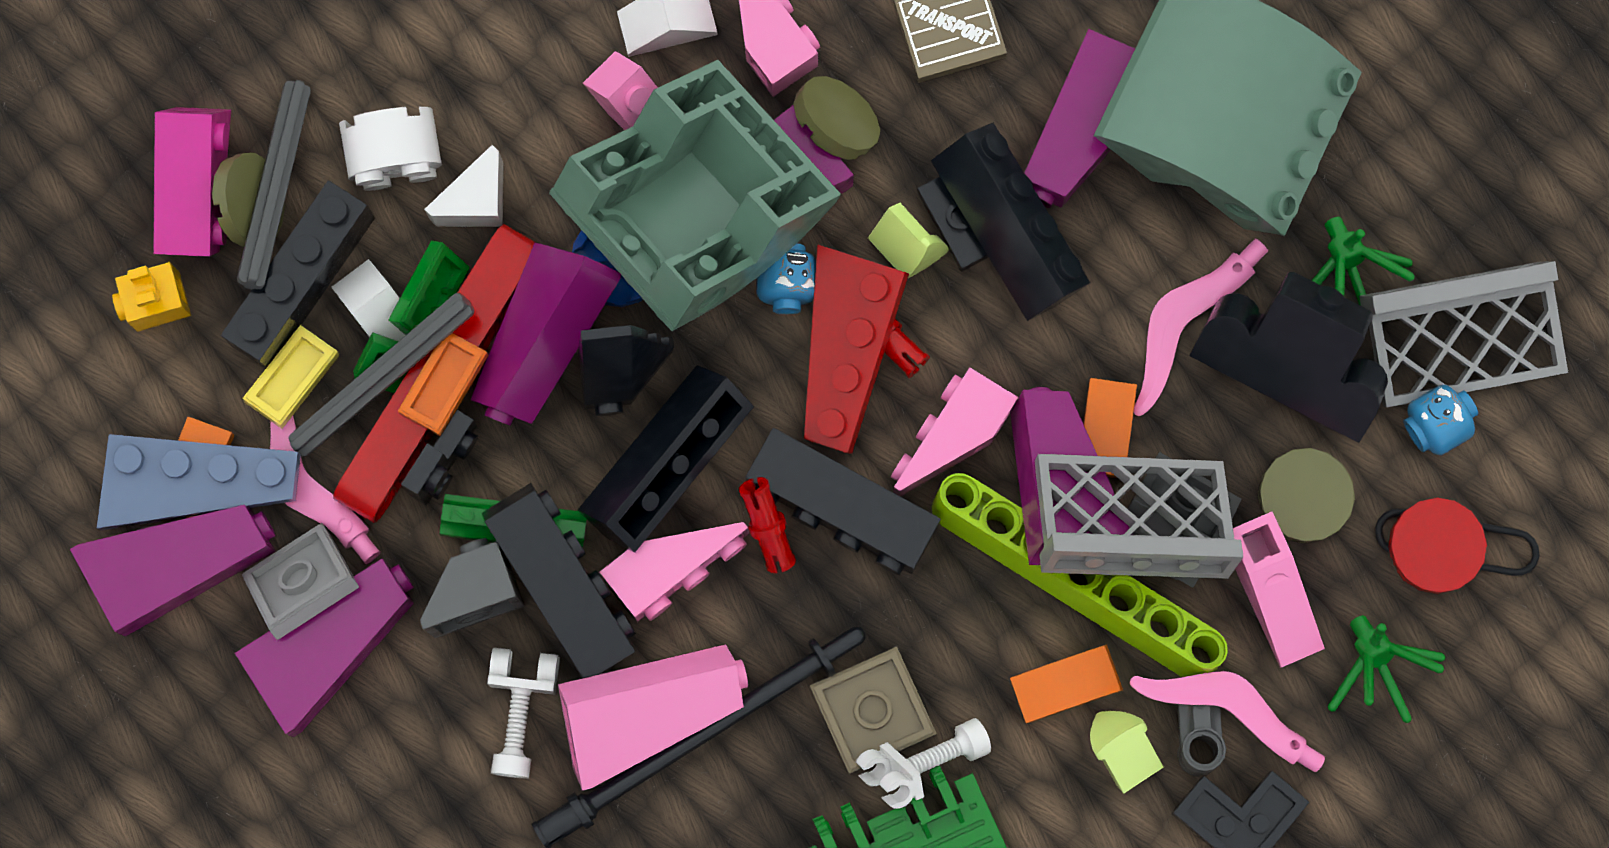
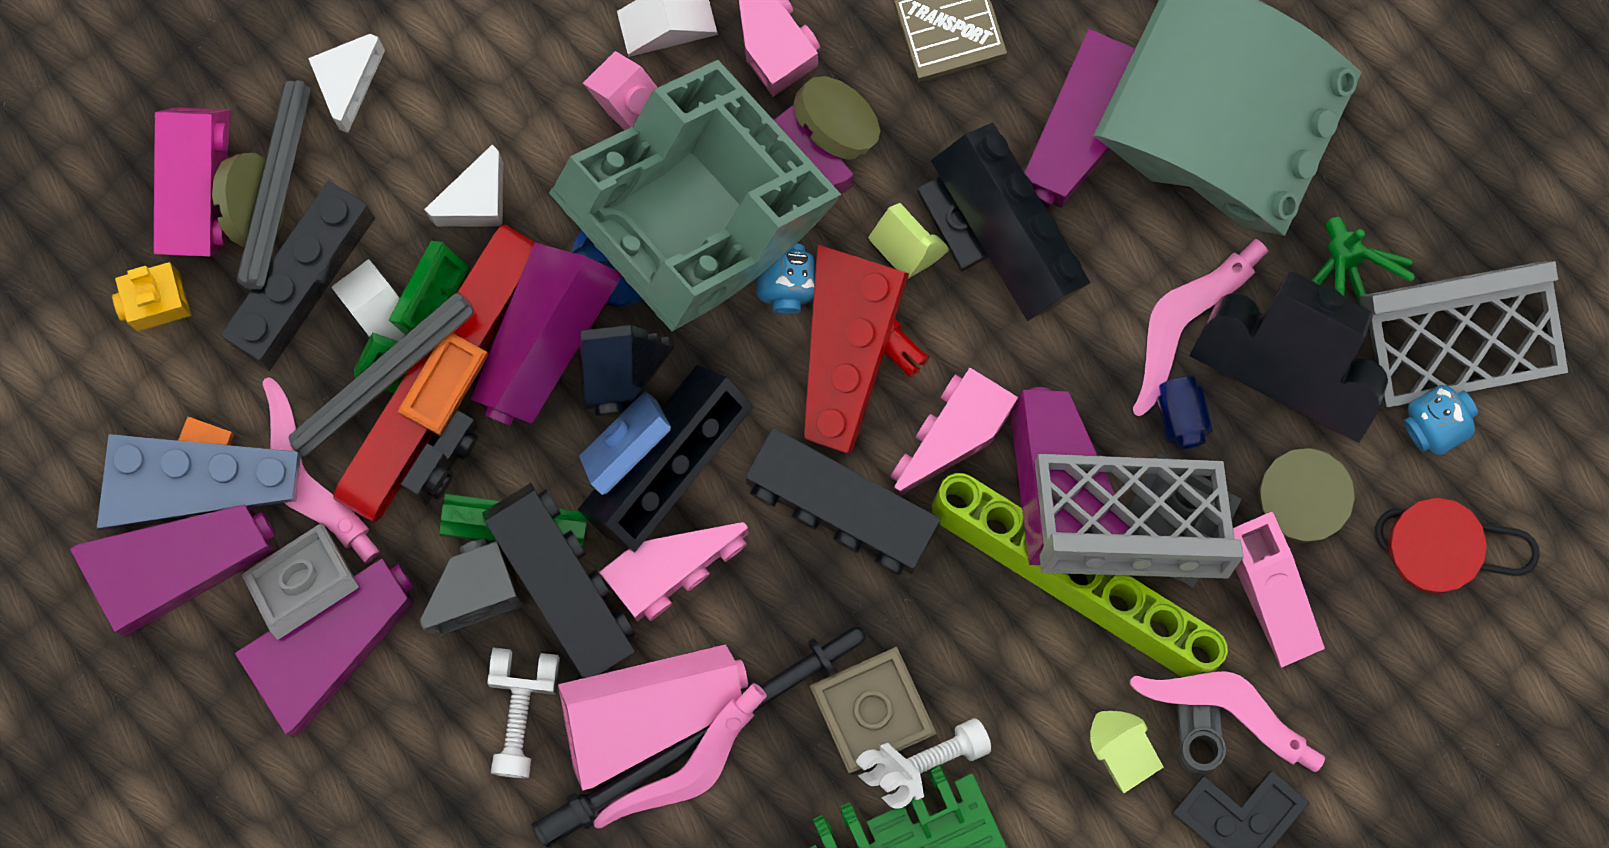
(291, 376): light yellow tile -> none
(346, 76): none -> white slope
(390, 146): white brick -> none
(624, 443): none -> medium blue plate
(700, 770): none -> bright pink piece
(767, 525): red pin -> none
(1066, 683): orange slope -> none
(1109, 417): orange tile -> none
(1184, 412): none -> clear blue brick
(1375, 652): green plant -> none

